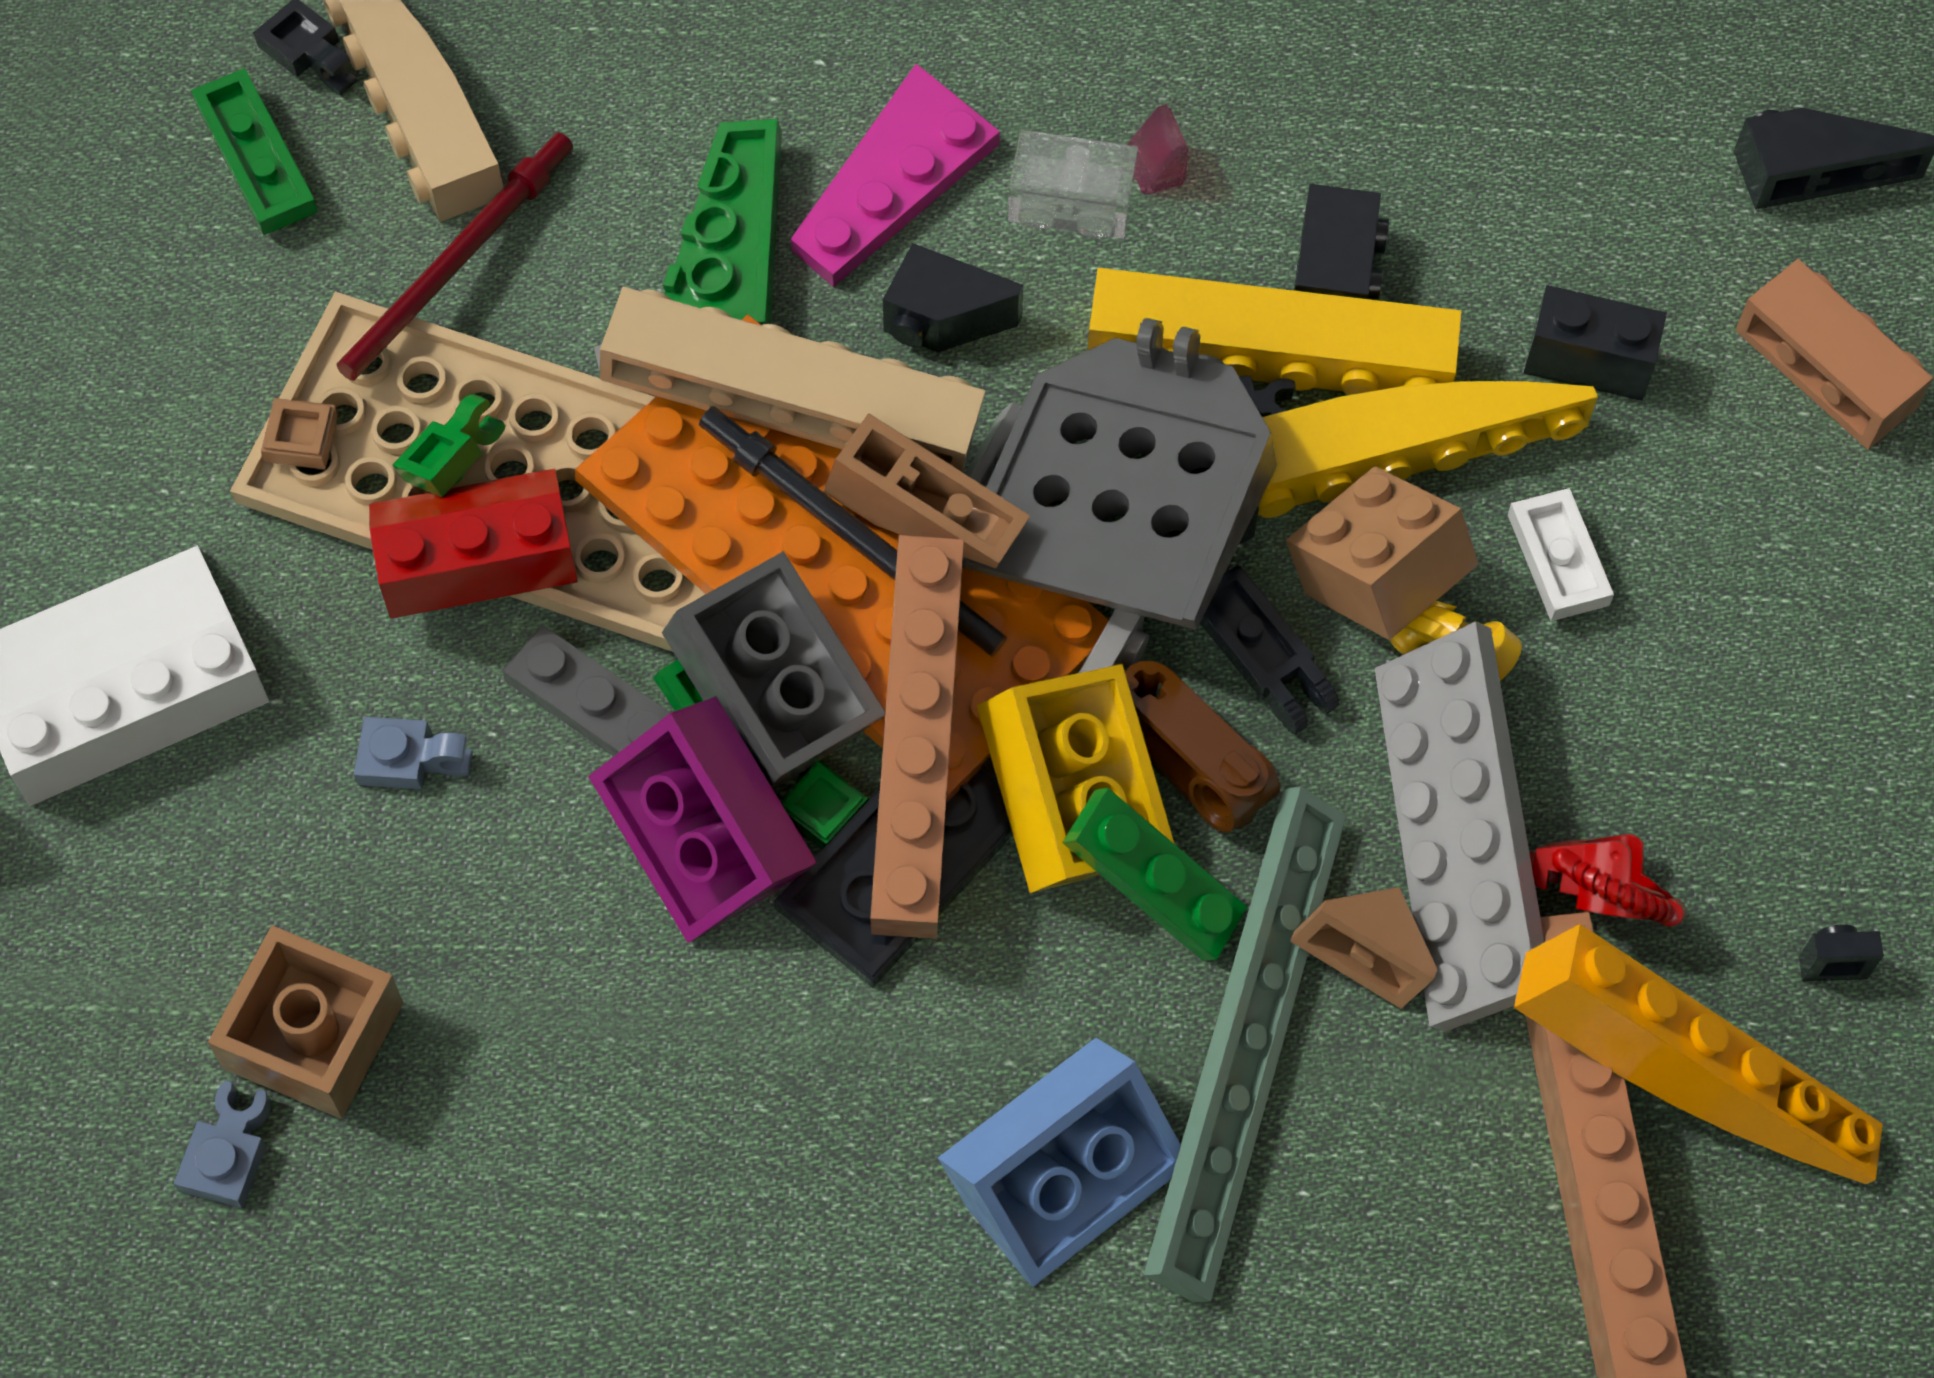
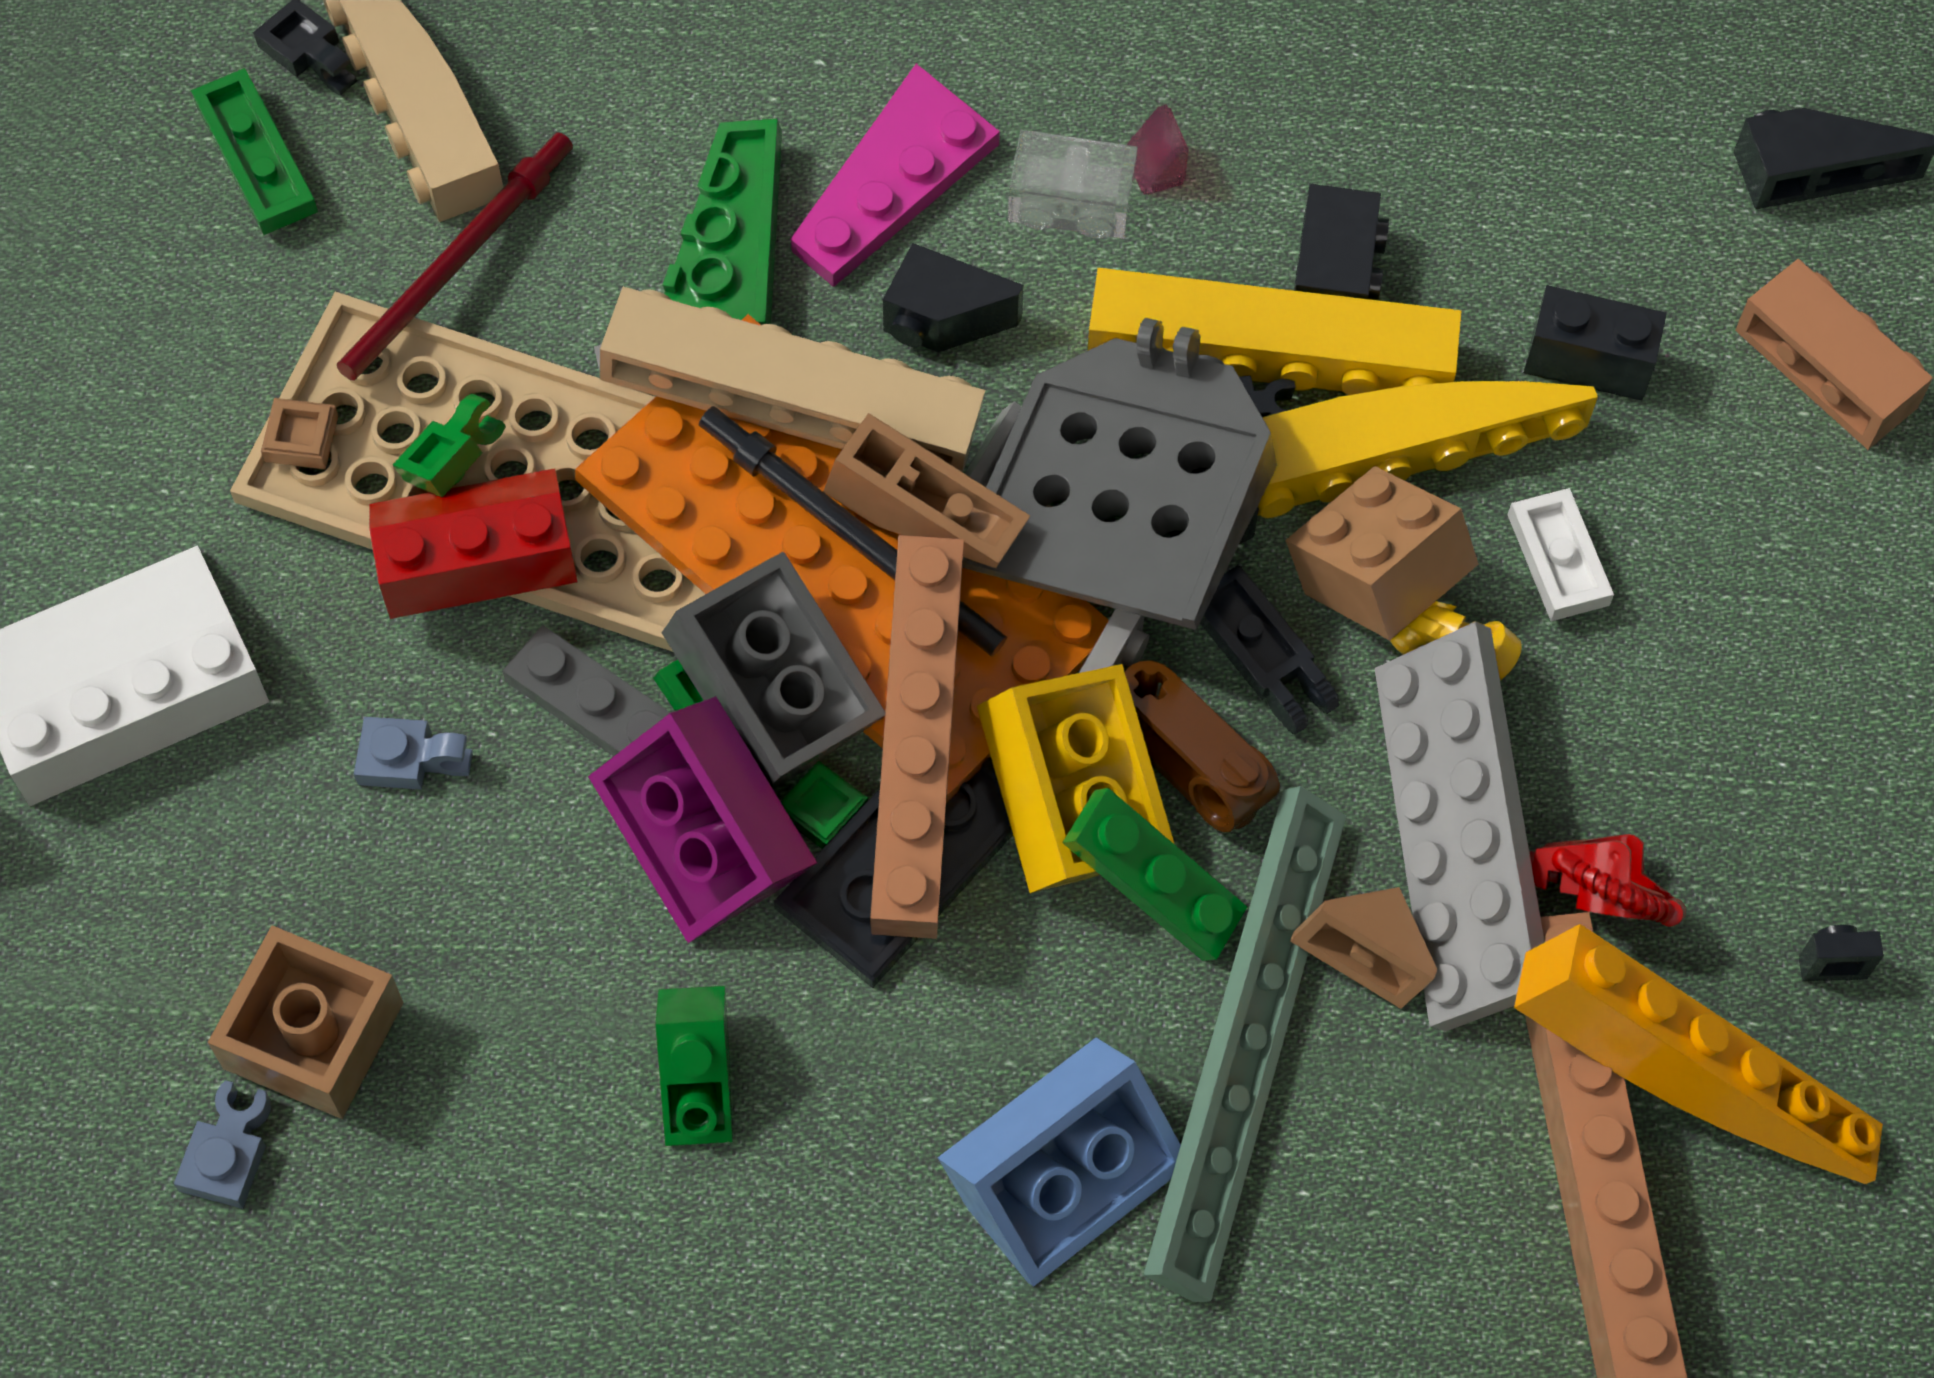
(694, 1065): none -> green slope

